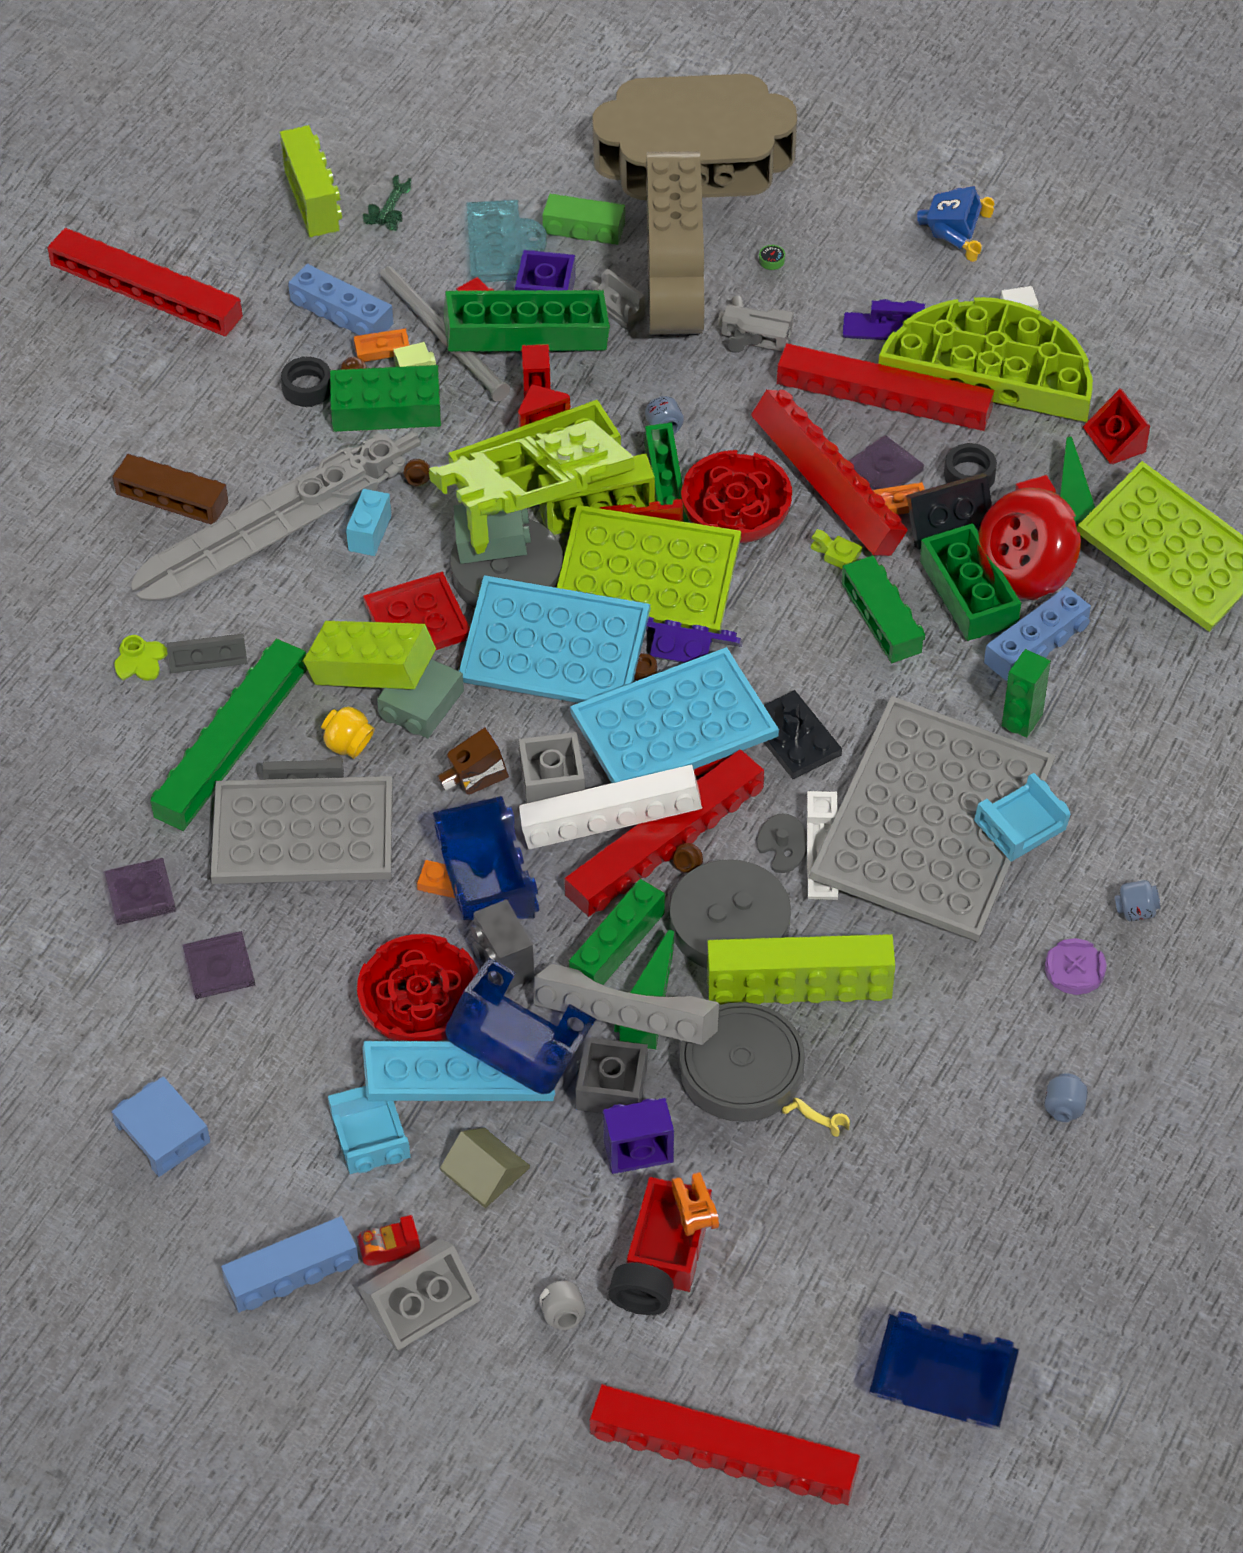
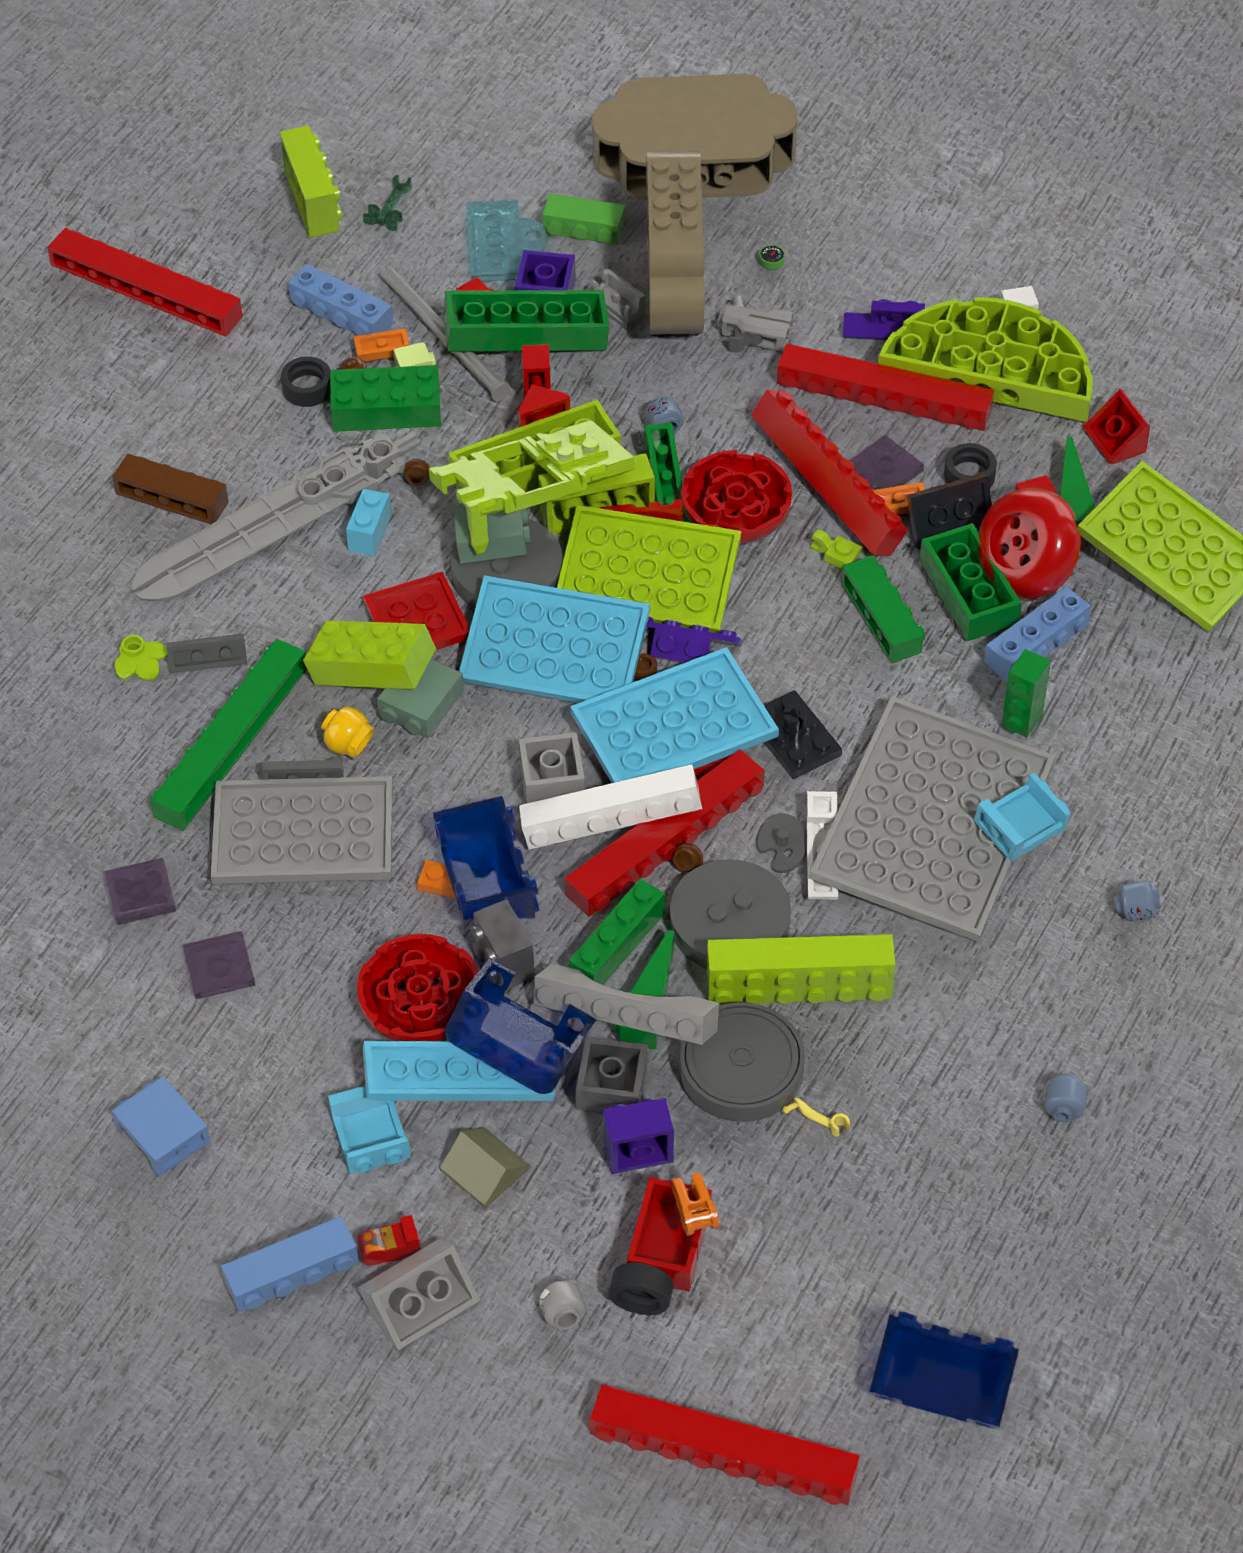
(474, 764): reddish brown torso -> none
(955, 217): blue torso -> none
(1075, 966): medium lavender tile -> none

